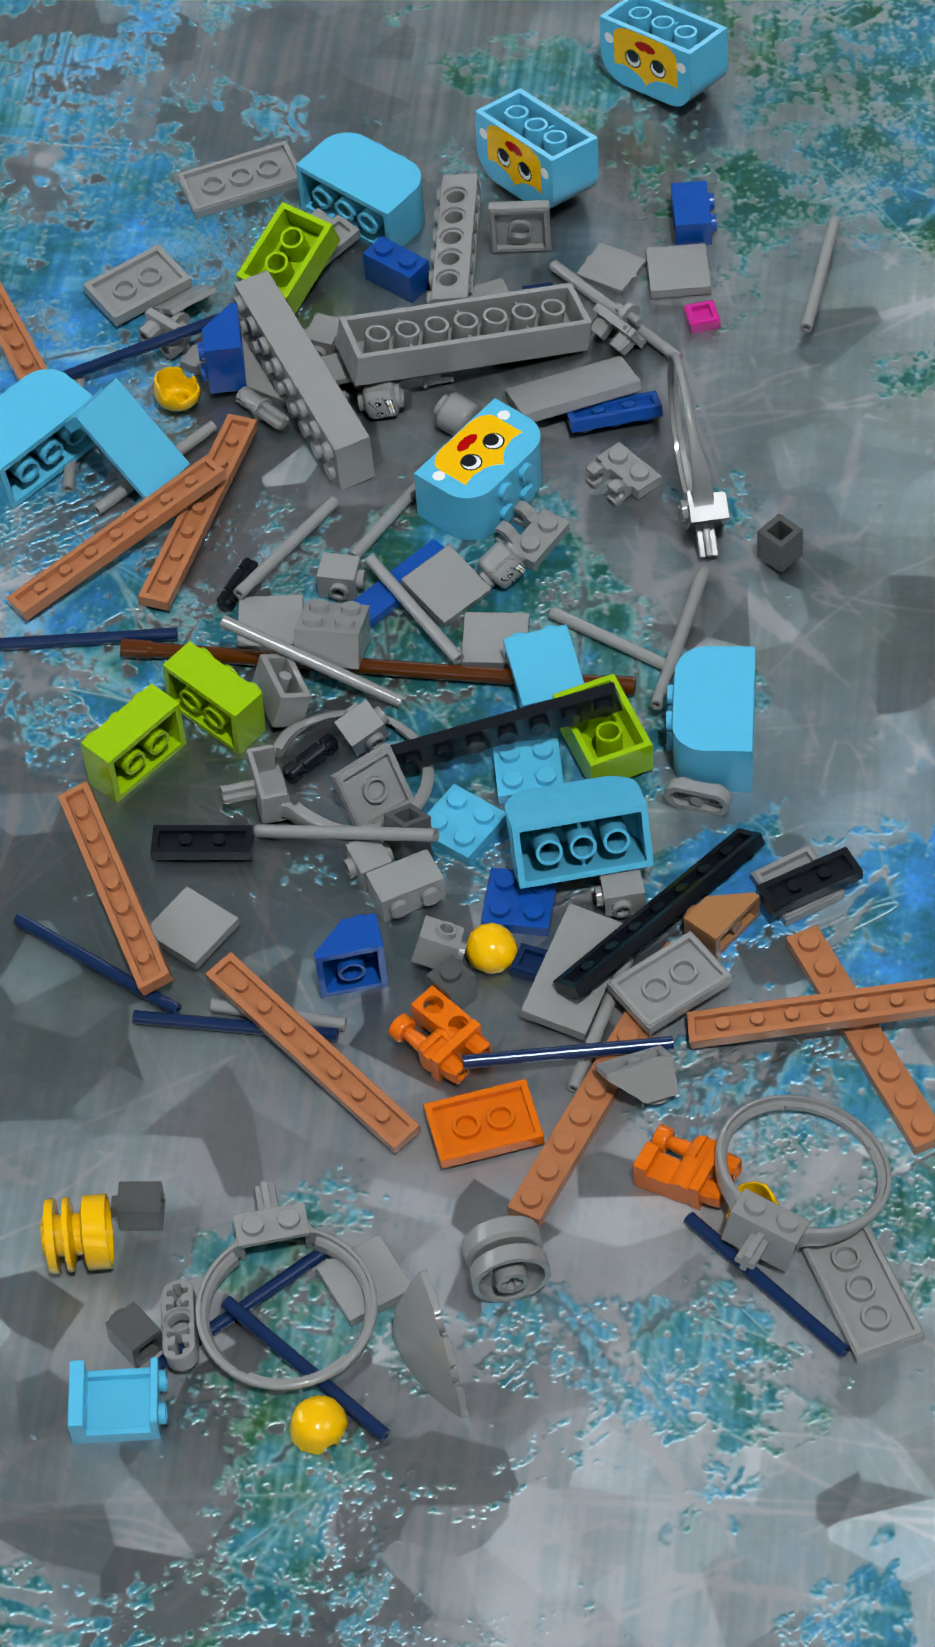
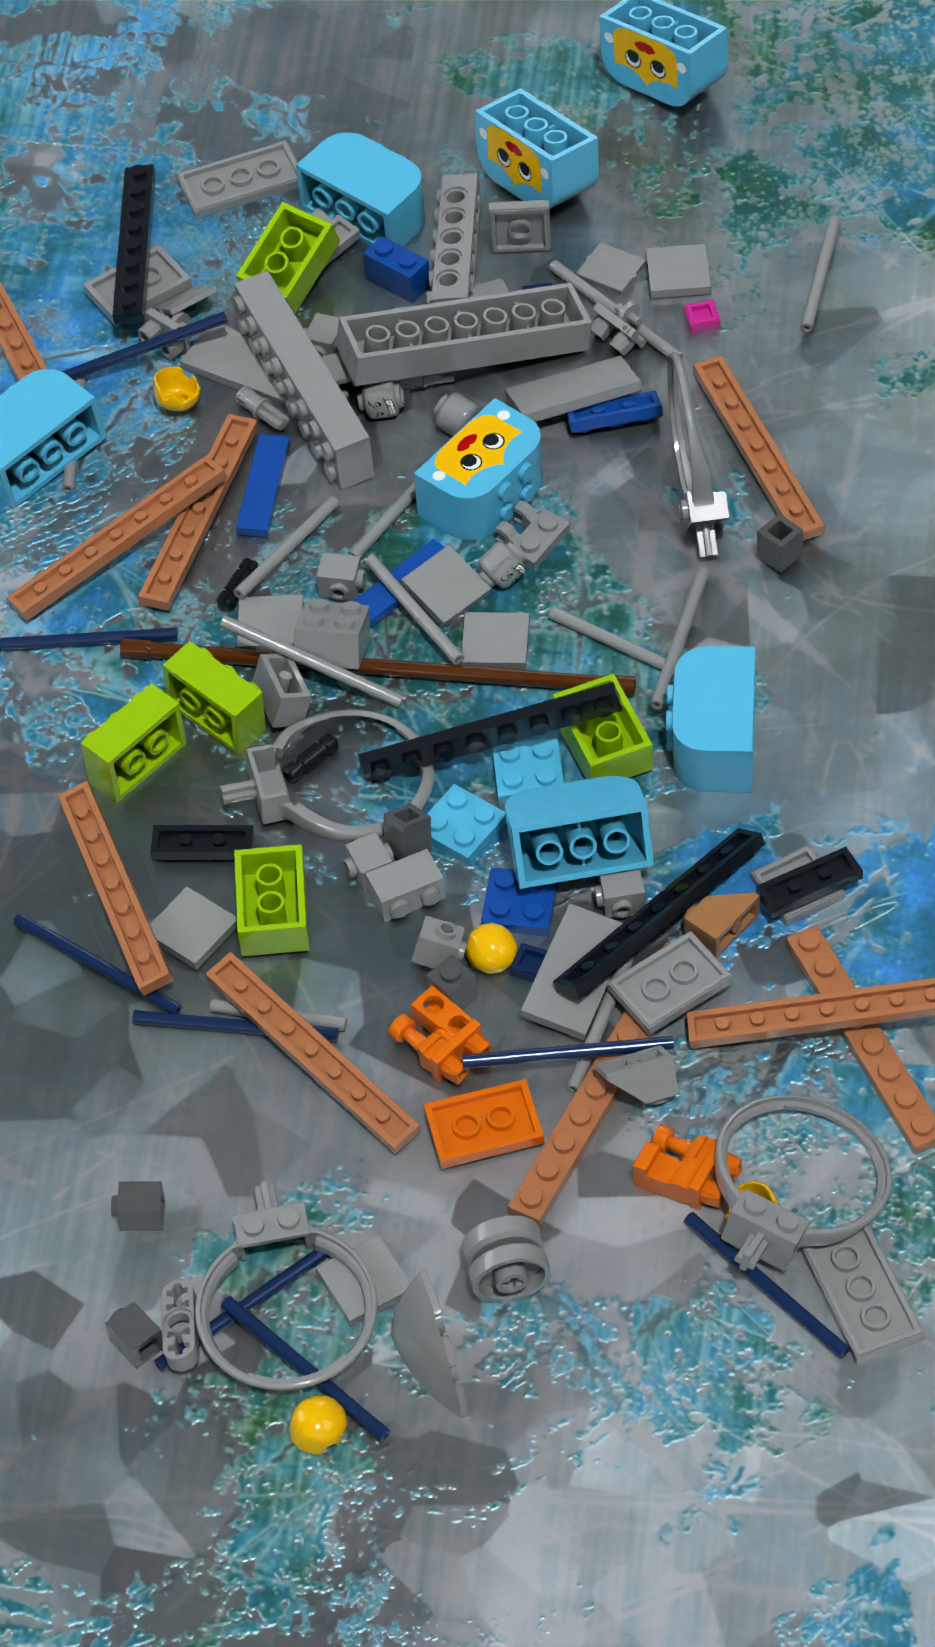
(78, 1233): yellow wheel -> none
(116, 1403): medium azure panel -> none
(126, 488): light grey piece -> none
(128, 438): medium azure panel -> none
(134, 244): none -> black plate
(223, 352): blue slope -> none
(263, 485): none -> blue tile
(271, 900): none -> lime brick
(347, 832): light grey piece -> none
(351, 957): blue slope -> none
(363, 727): light grey brick -> none
(372, 786): light grey tile -> none
(542, 663): medium azure panel -> none
(628, 473): light grey plate -> none
(692, 214): blue brick -> none
(698, 796): light grey plate -> none
(757, 445): none -> nougat plate

